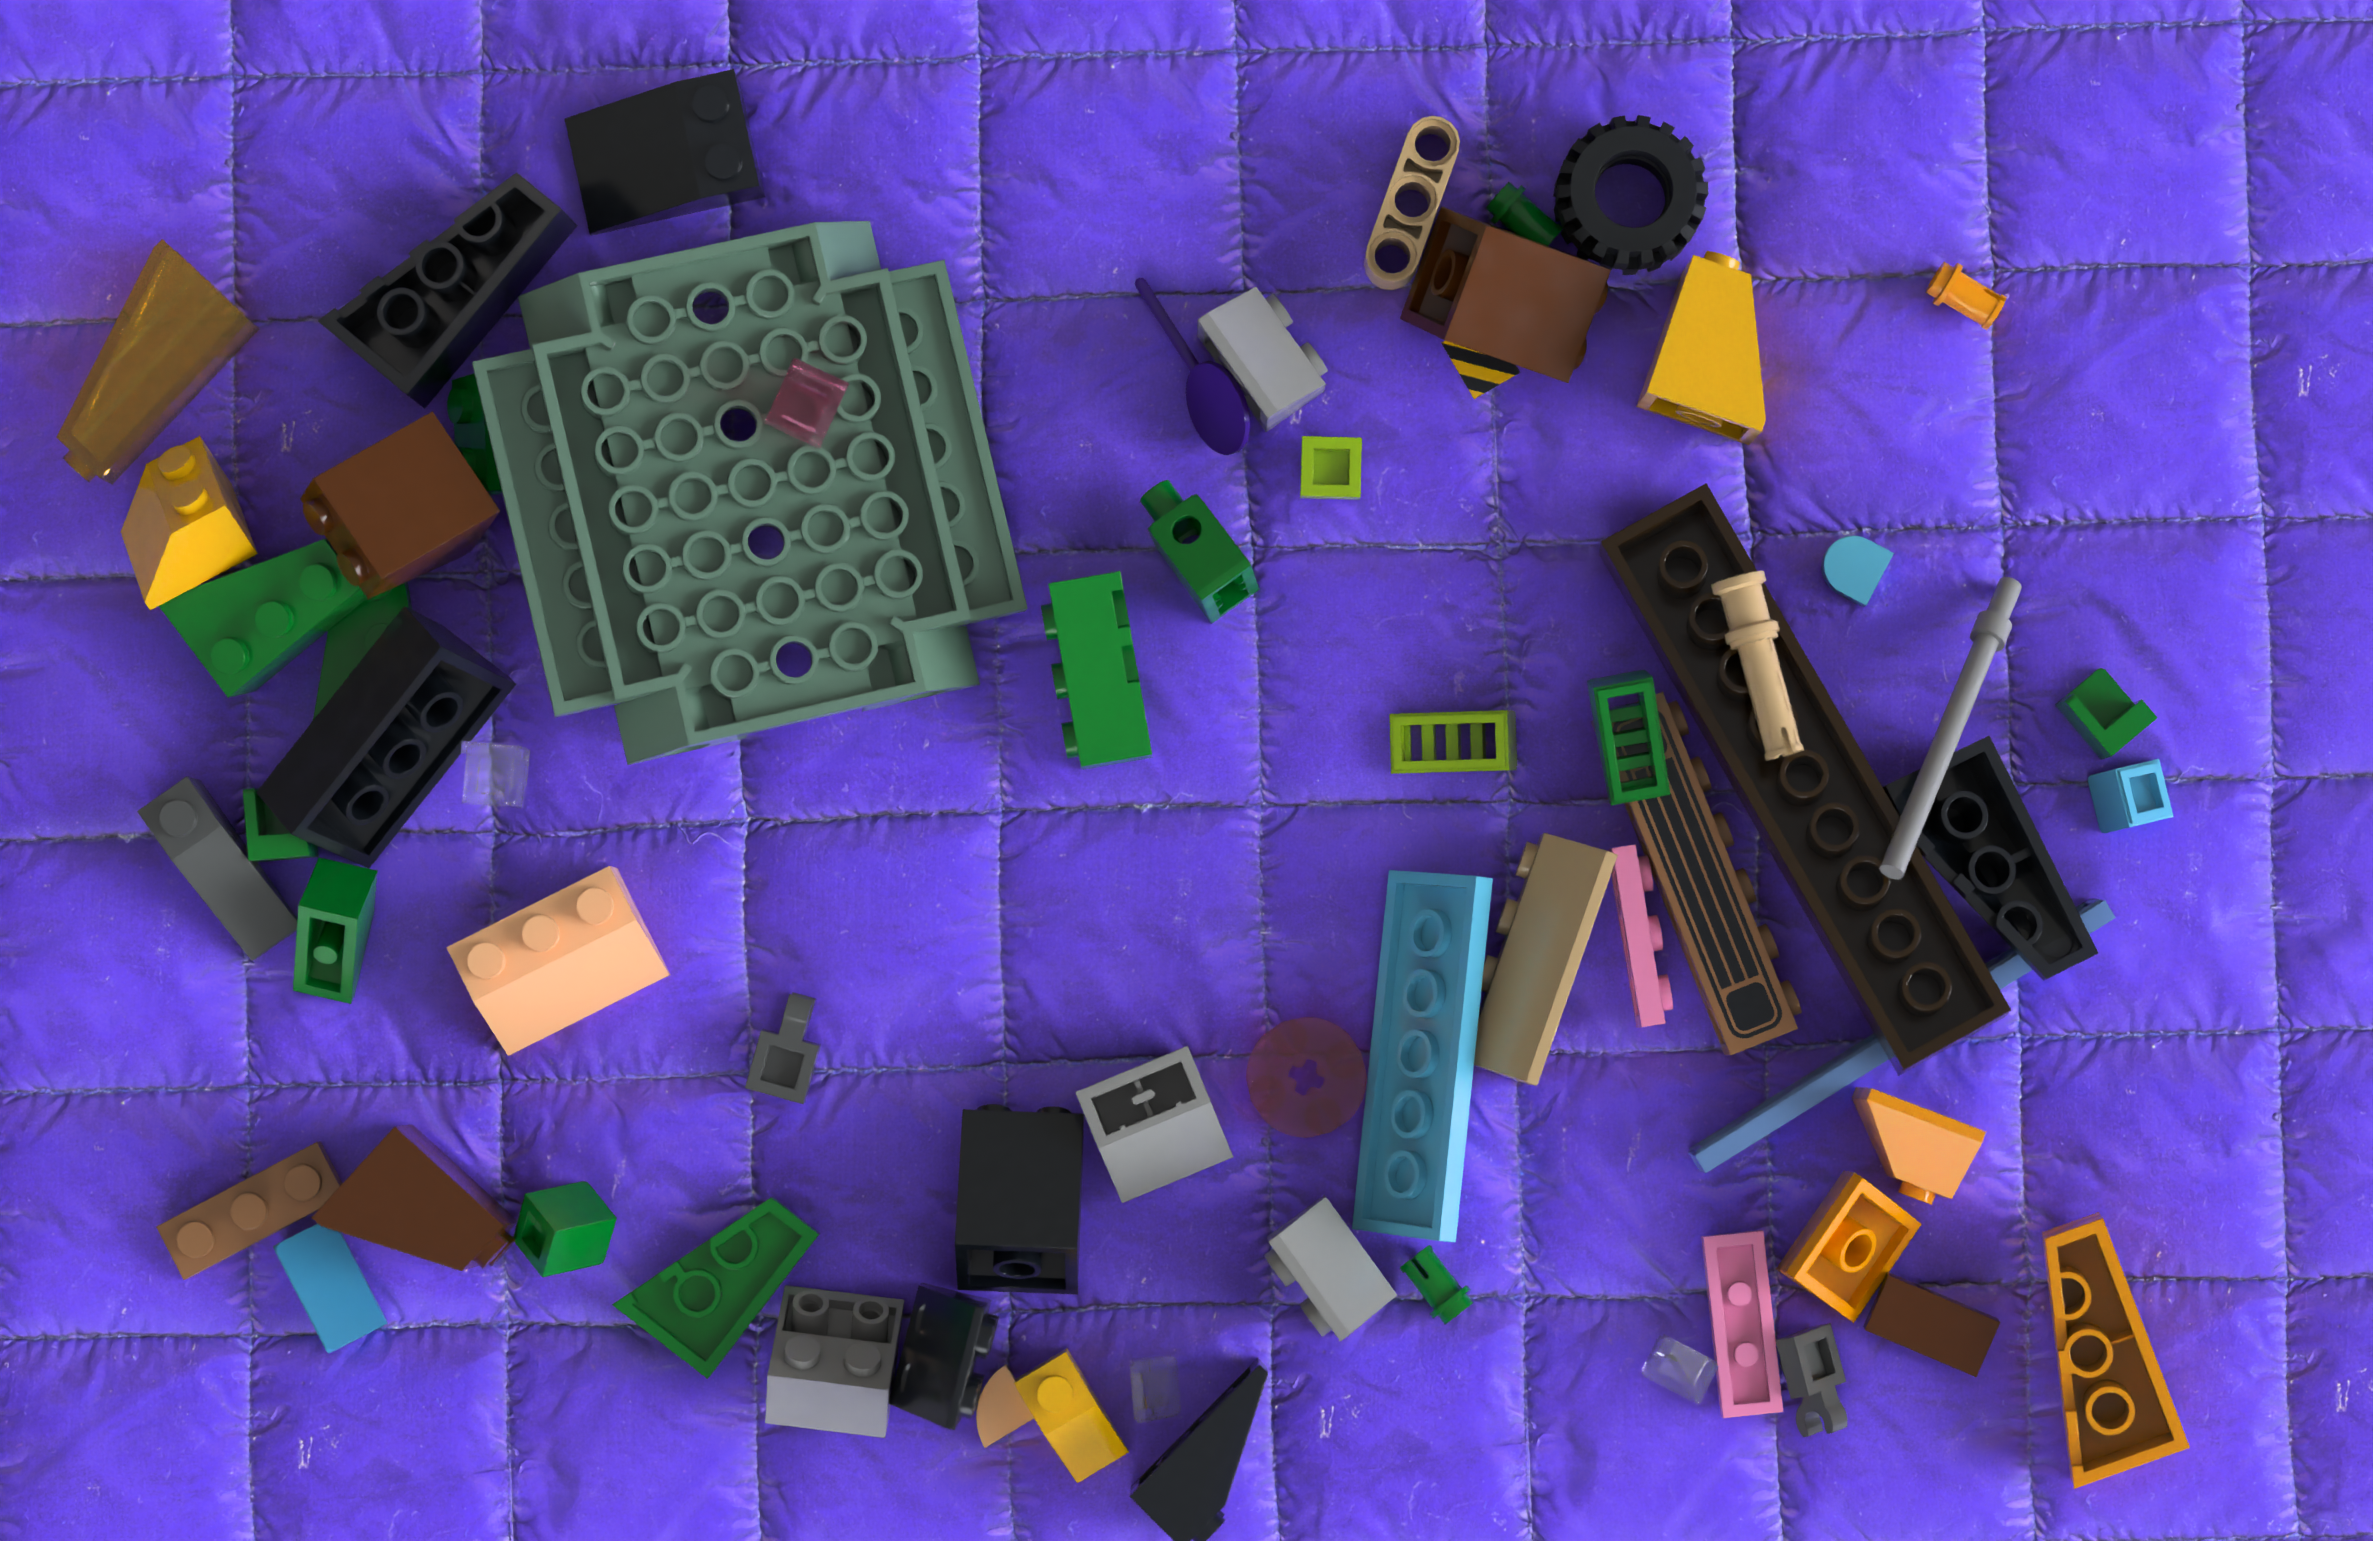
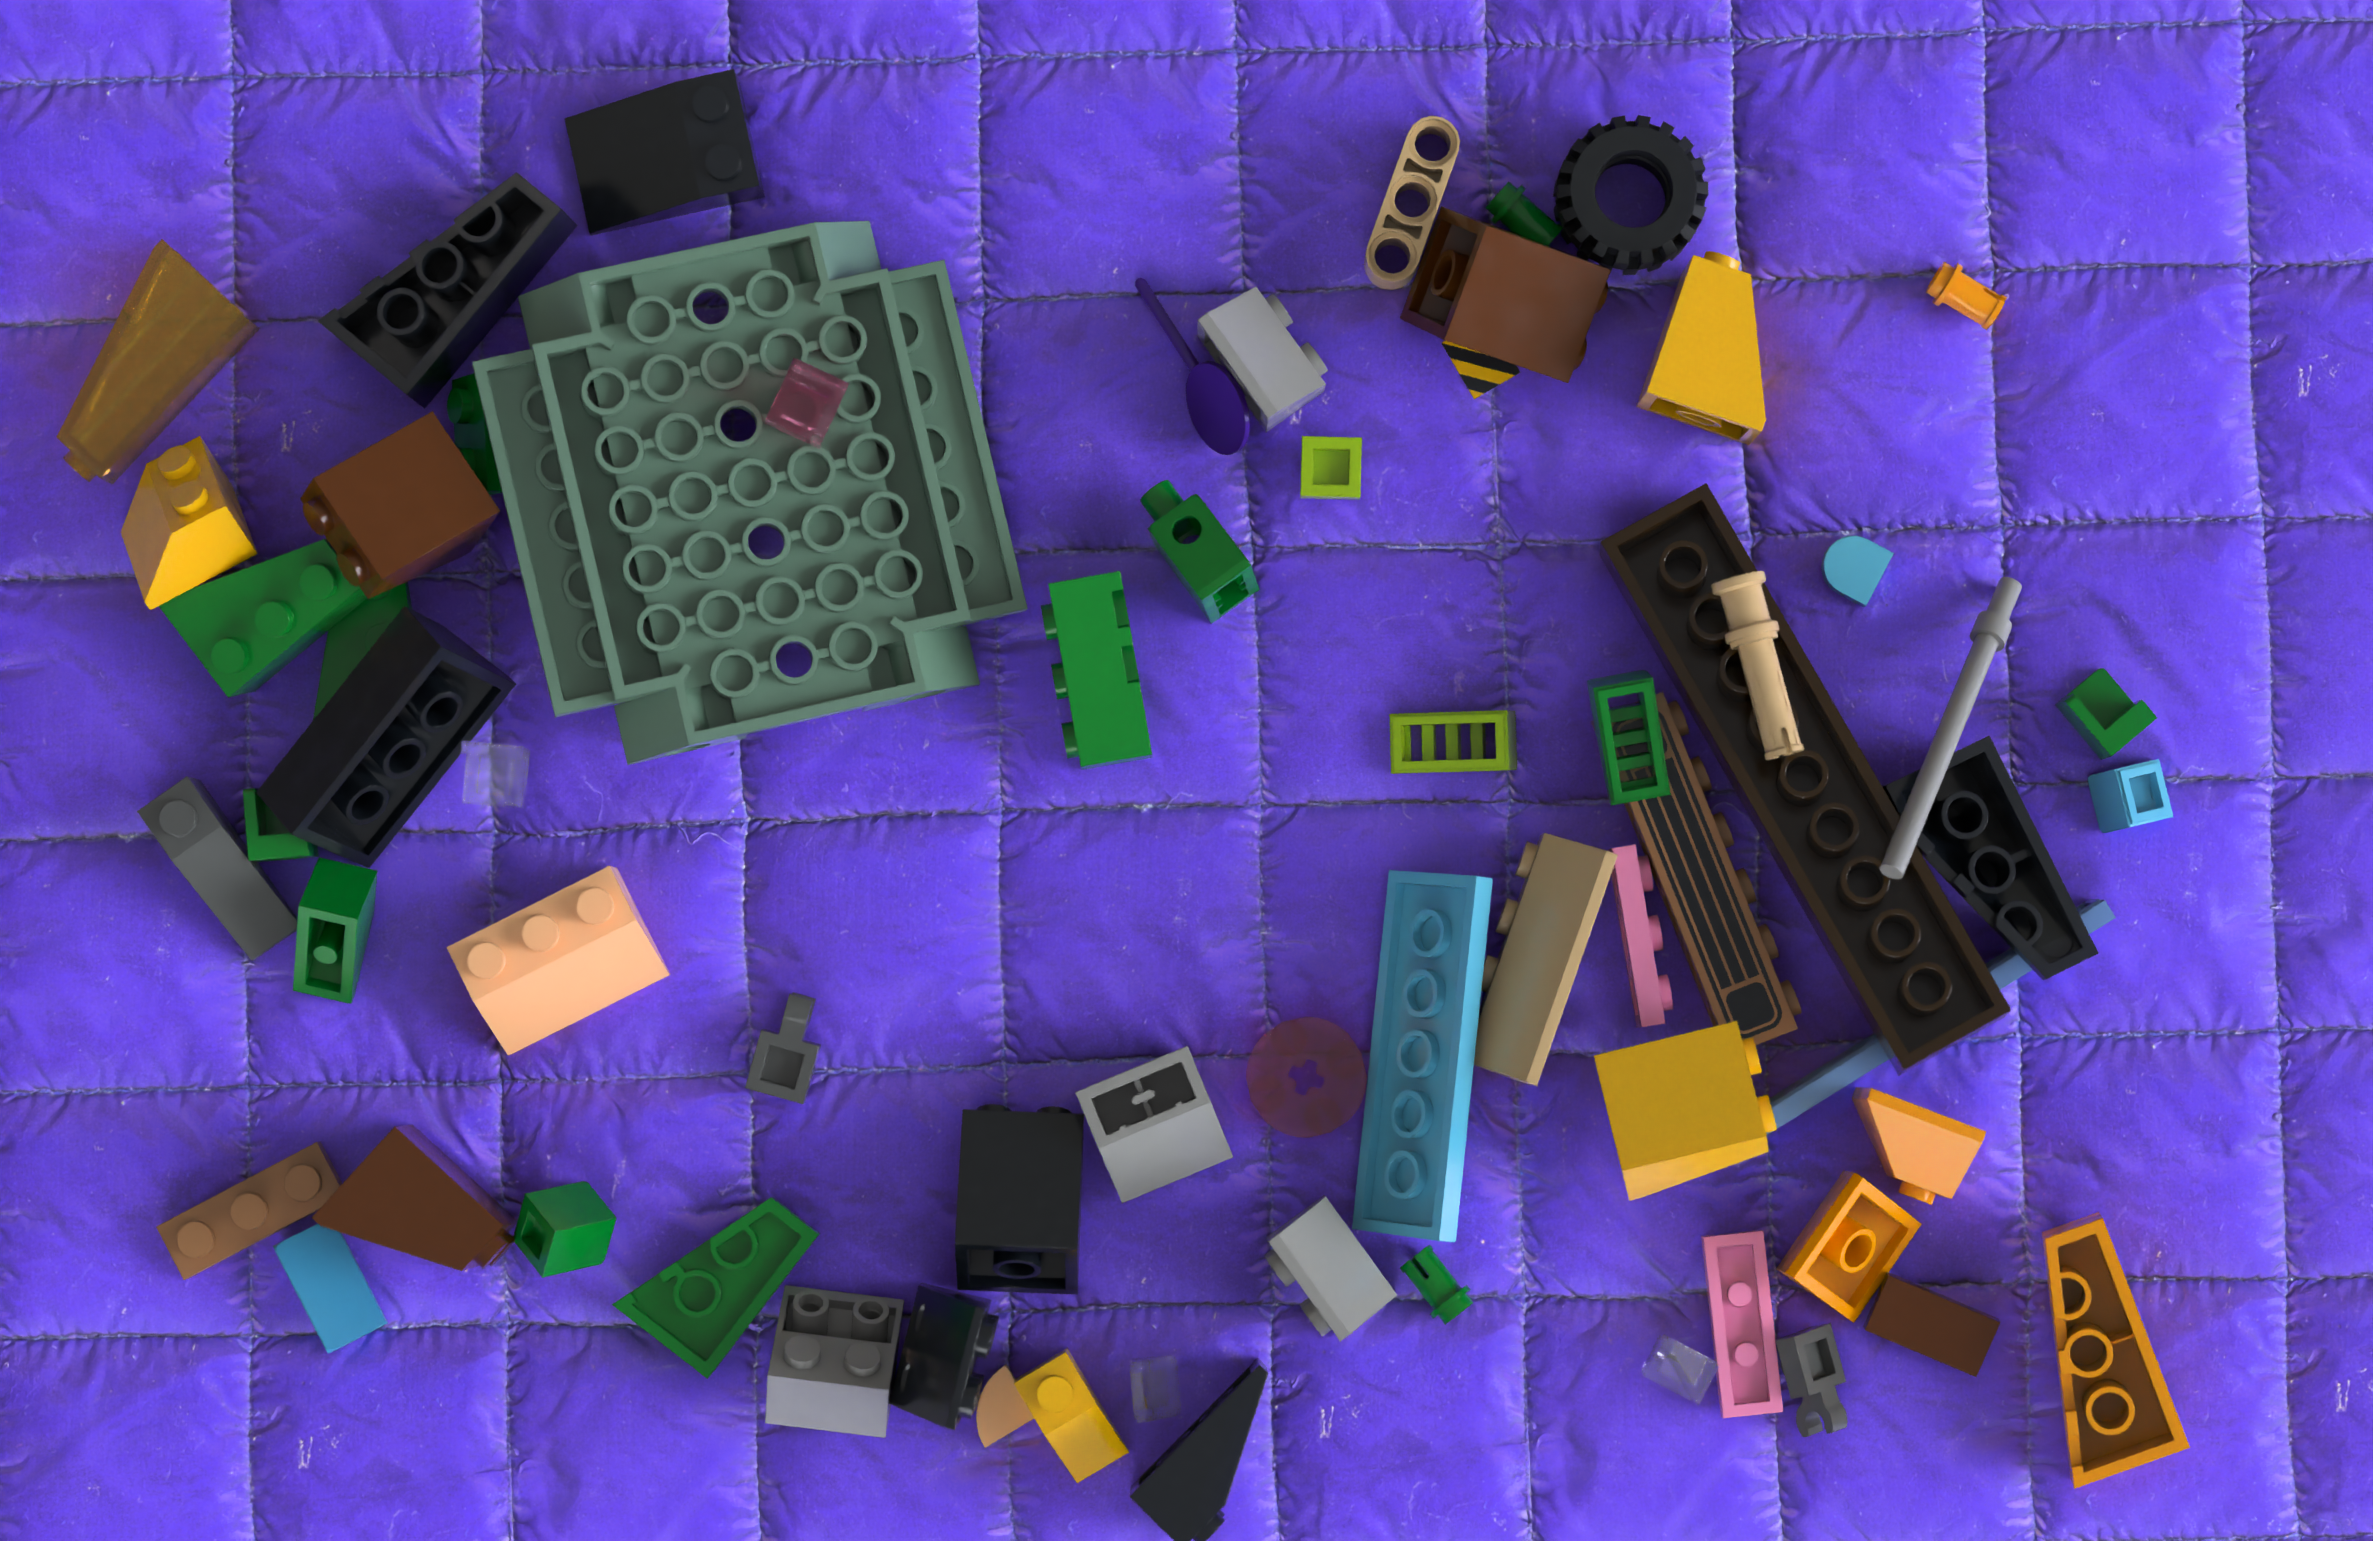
(1684, 1107): none -> yellow slope

